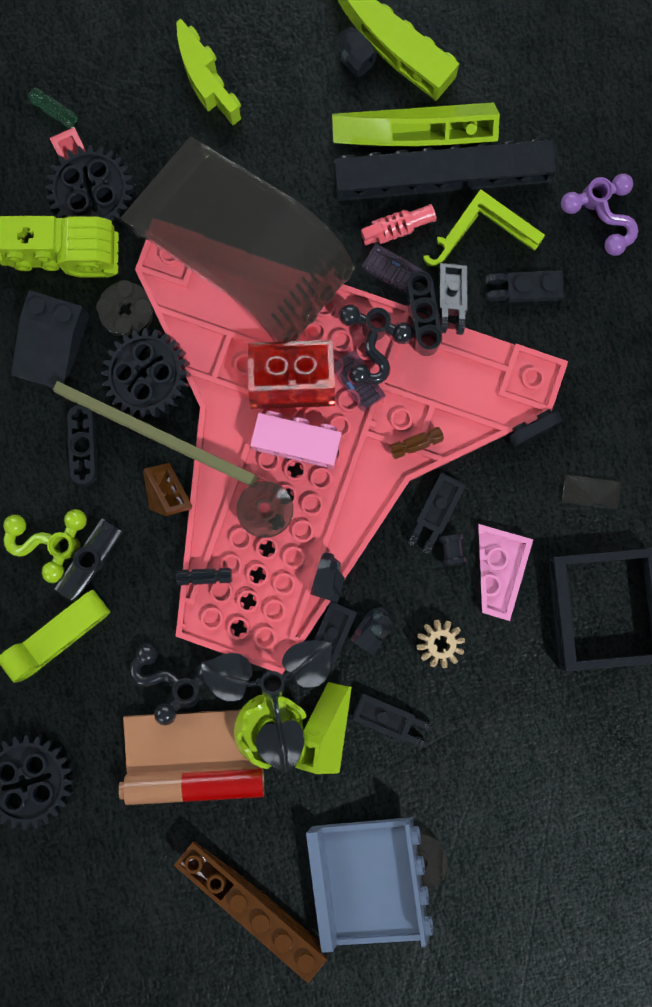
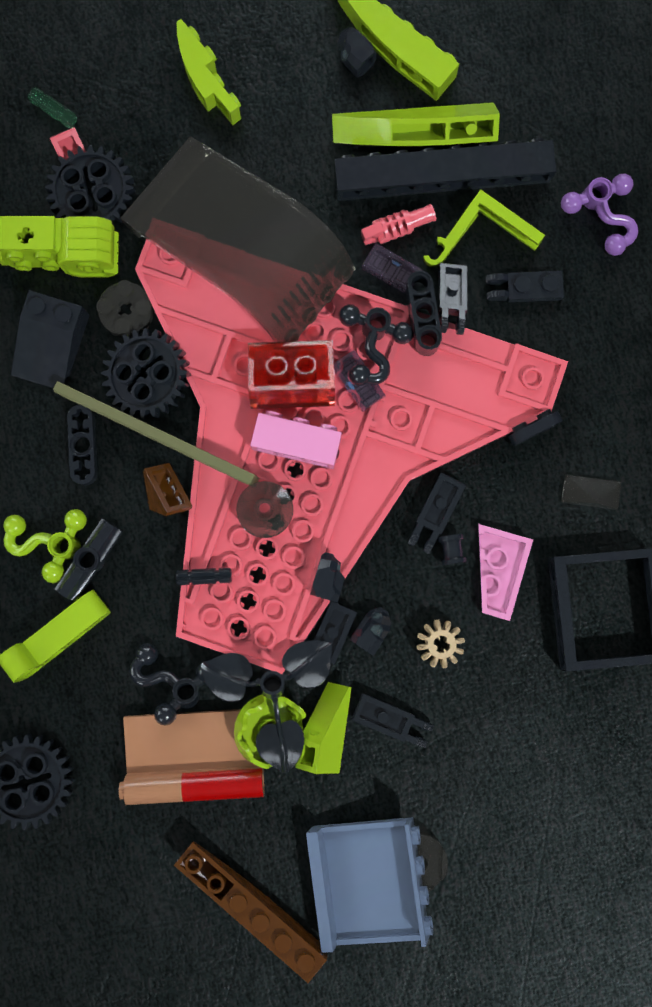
(416, 442): reddish brown axle -> none

